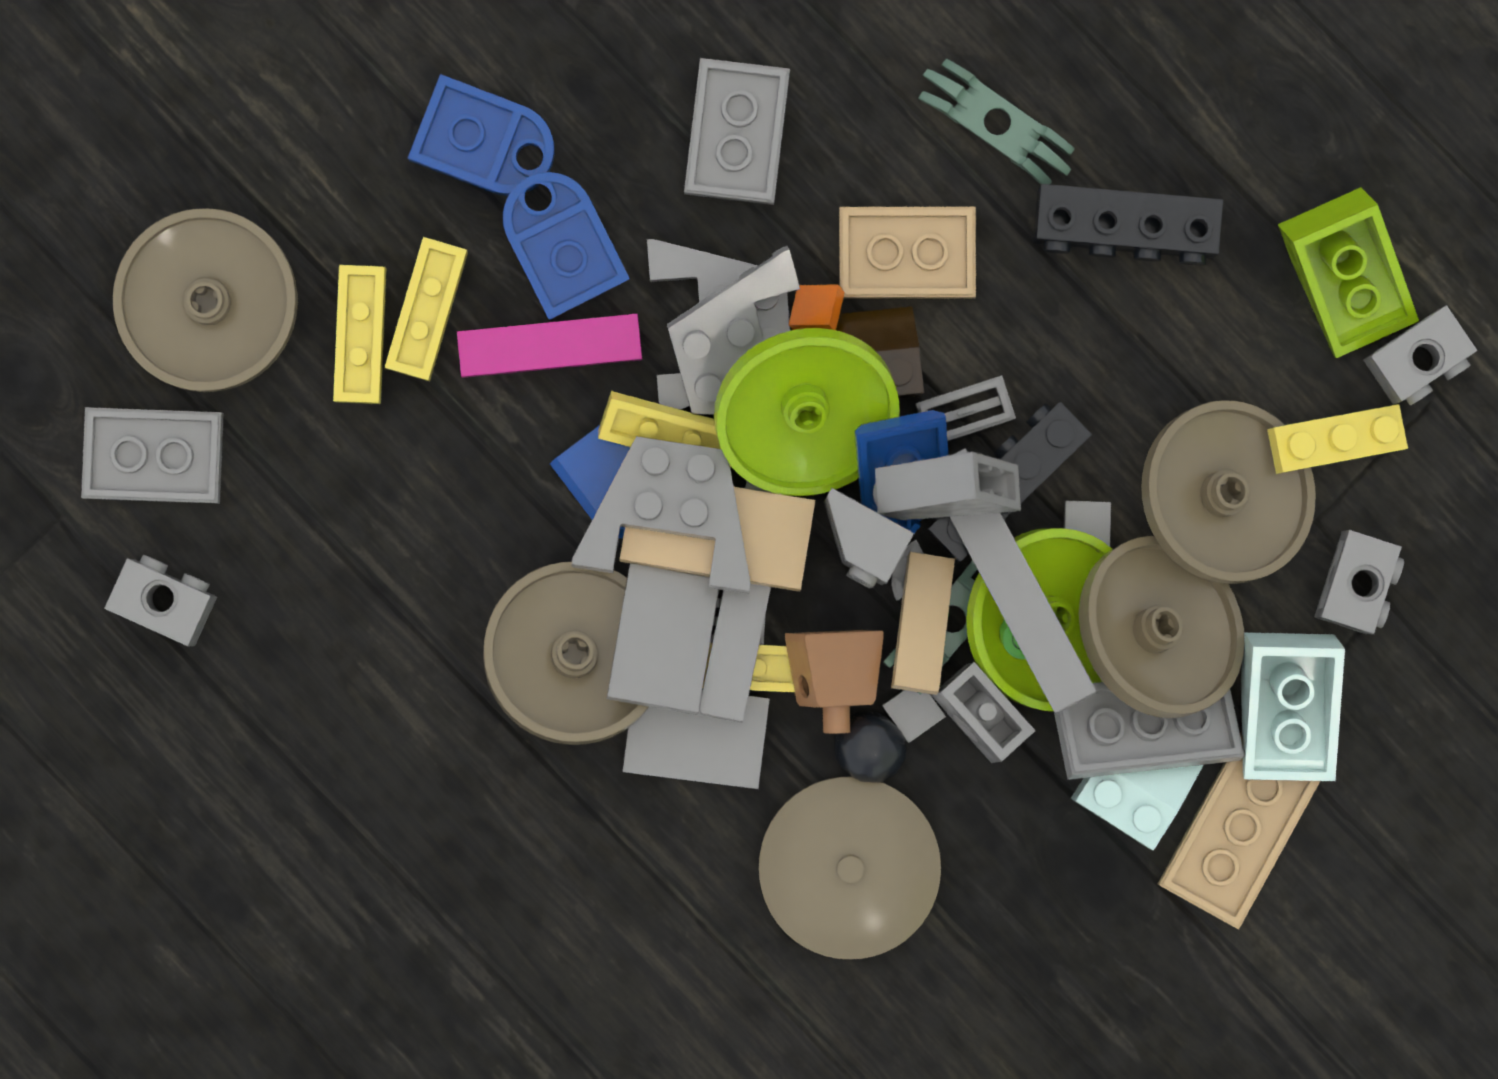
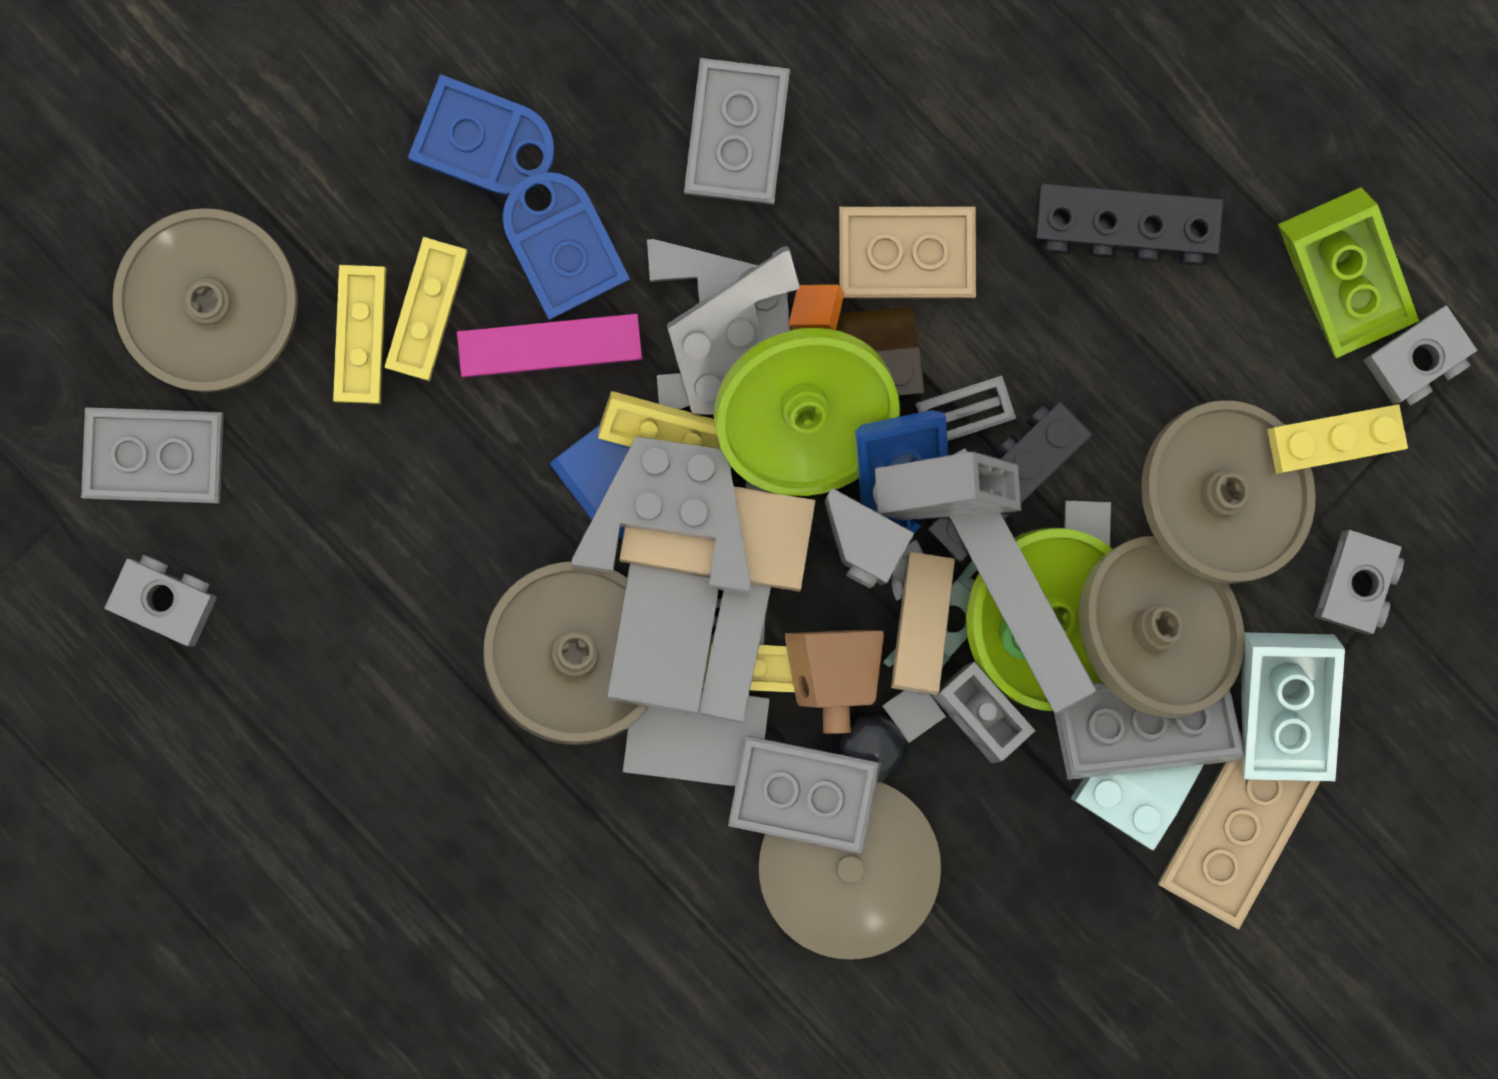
(804, 794): none -> light grey tile
(977, 102): sand green piece -> none

